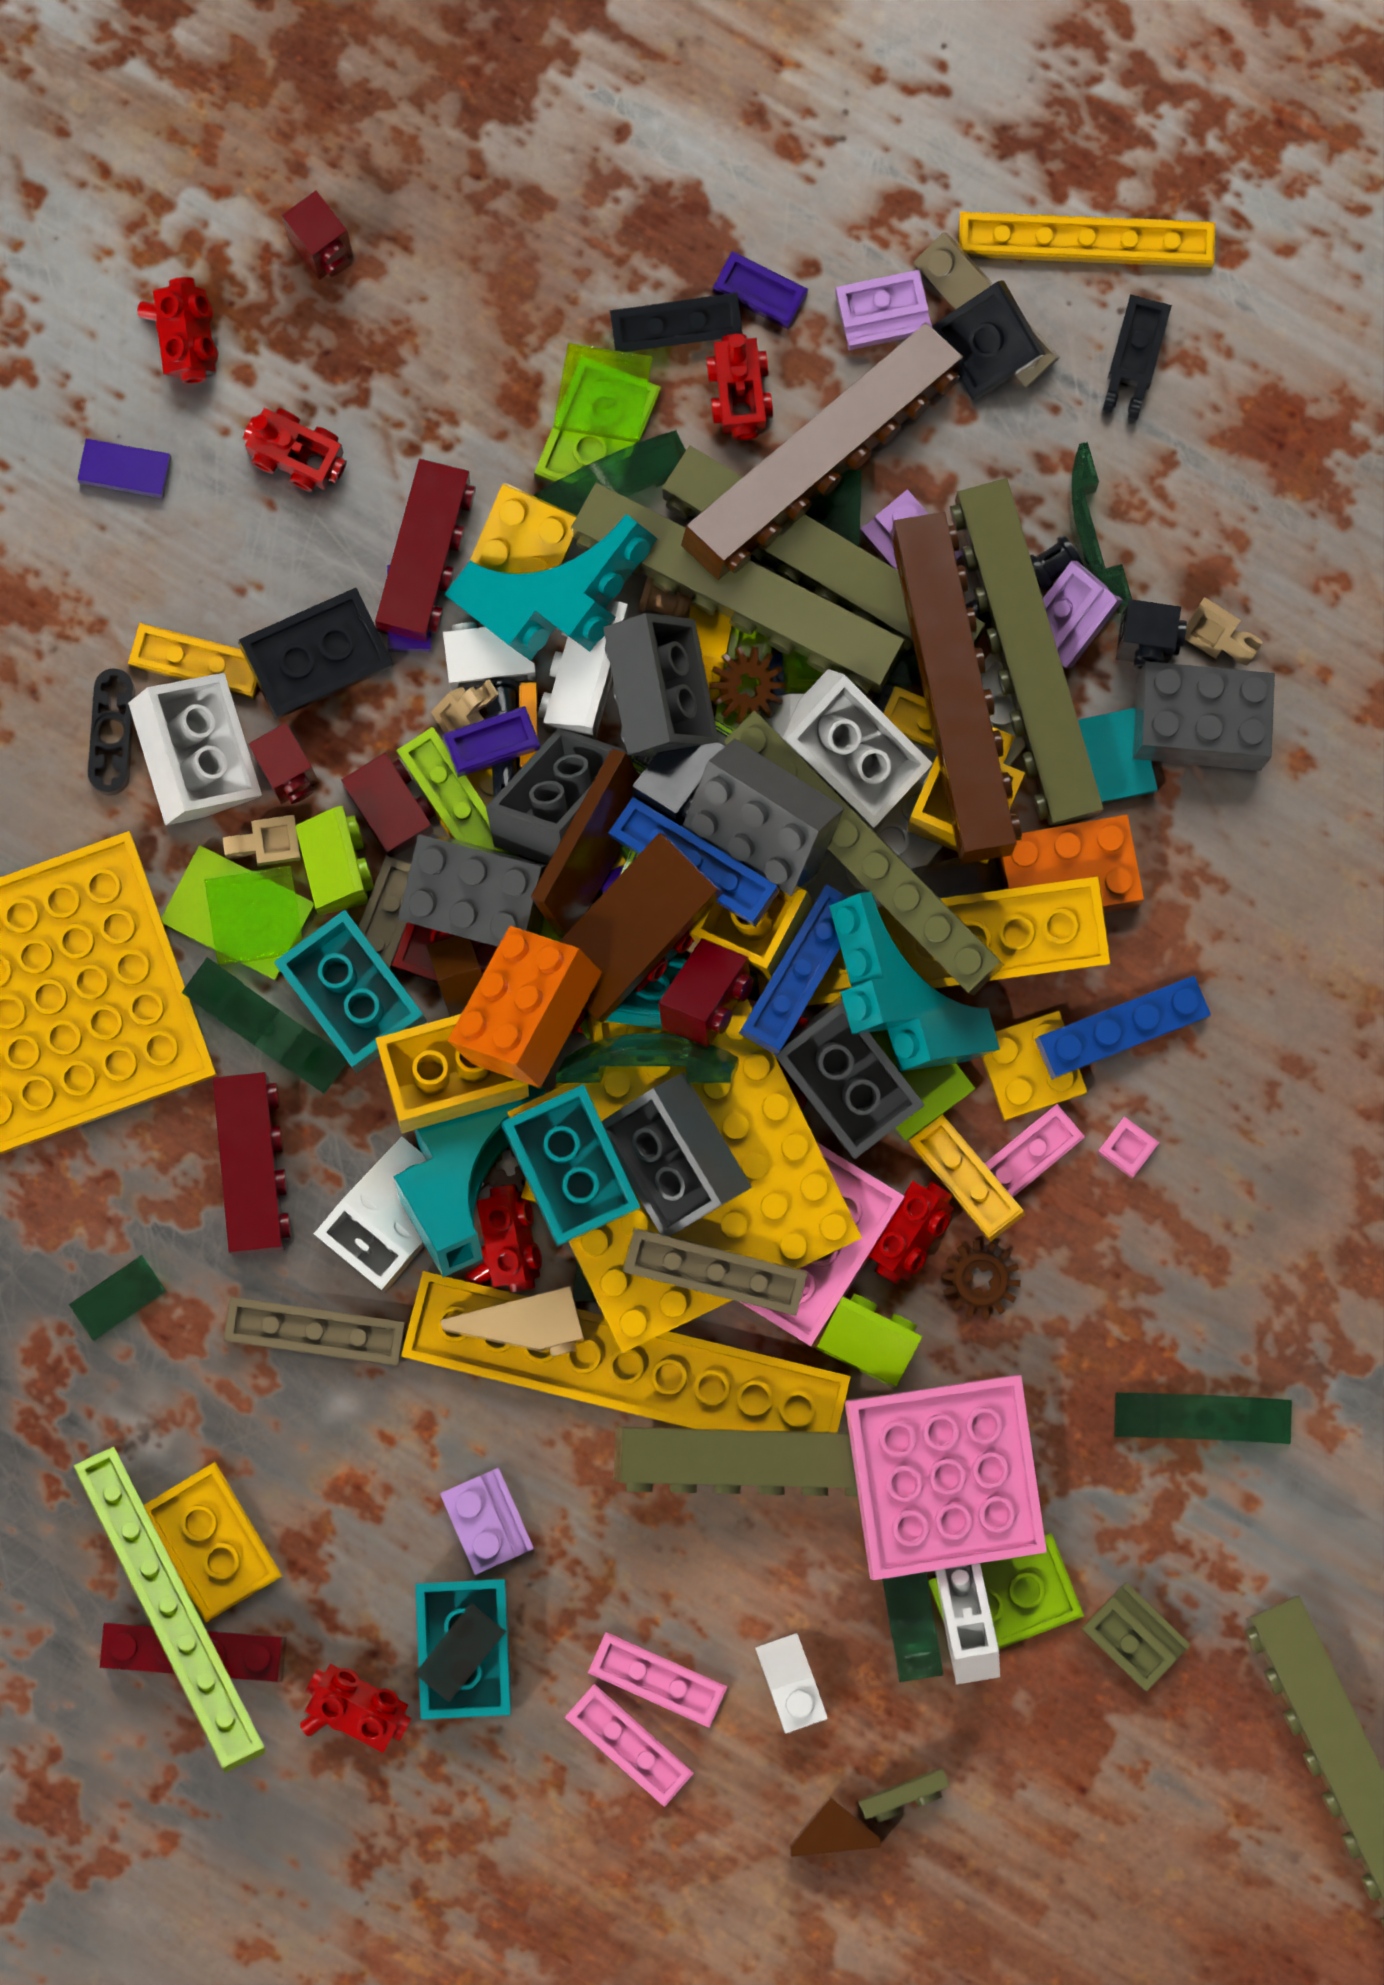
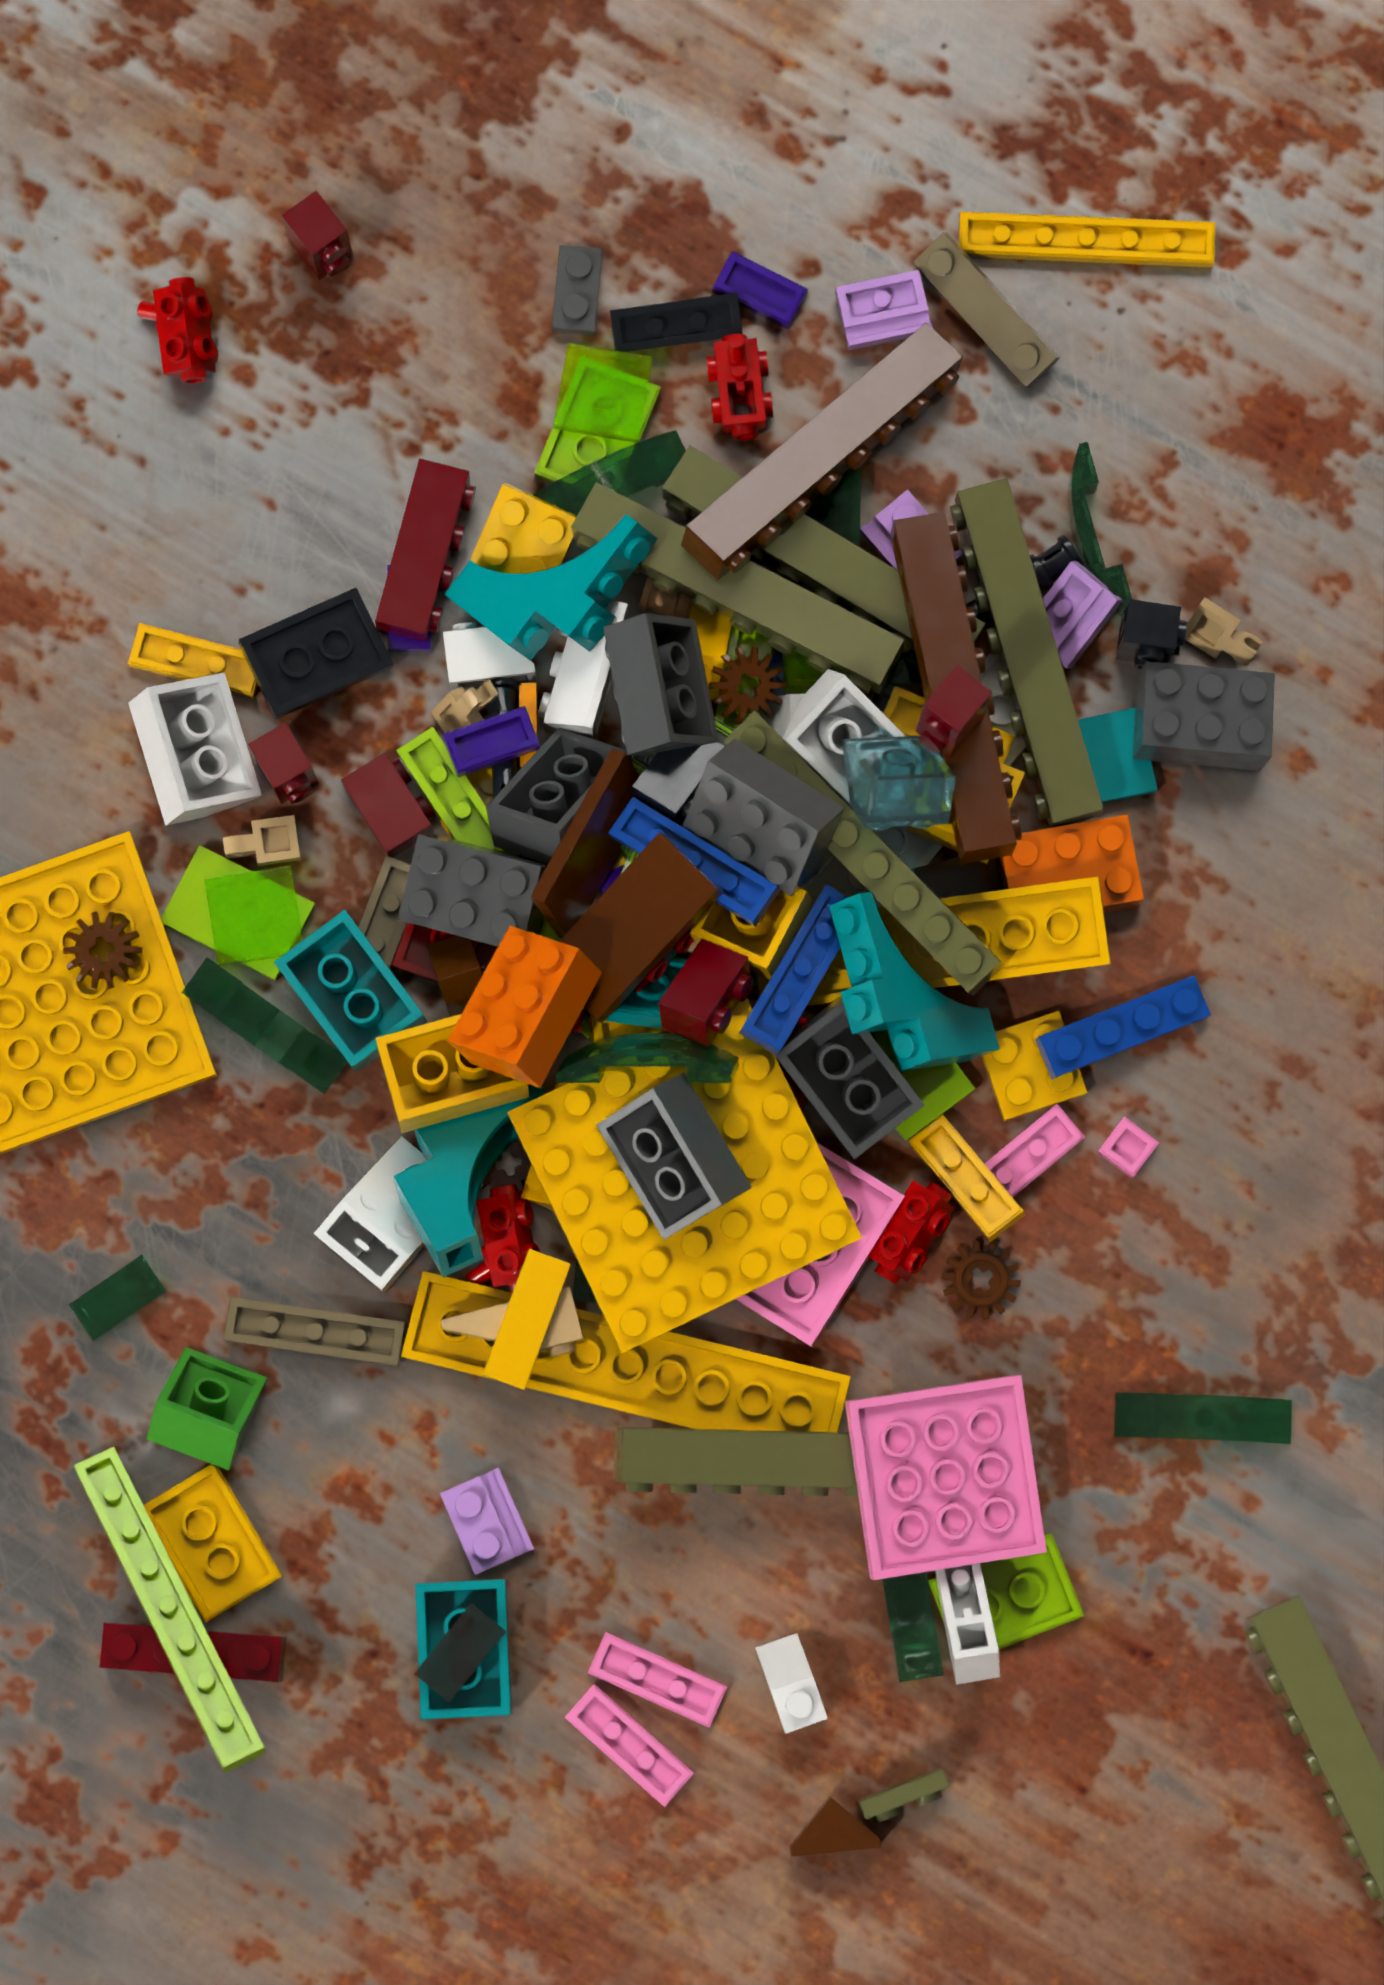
(98, 763): black beam -> none
(117, 960): none -> reddish brown gear
(124, 468): dark purple tile -> none
(206, 1408): none -> bright green slope
(249, 1163): dark red brick -> none
(283, 443): red brick -> none
(332, 862): lime slope -> none
(354, 1708): red brick -> none
(526, 1319): none -> yellow tile
(570, 1165): teal brick -> none
(577, 290): none -> dark grey plate
(714, 1271): dark tan plate -> none
(870, 1340): lime slope -> none
(897, 782): none -> clear light blue slope
(952, 712): none -> dark red brick
(991, 339): black tile -> none
(1135, 1636): olive plate -> none
(1137, 351): black hinge -> none

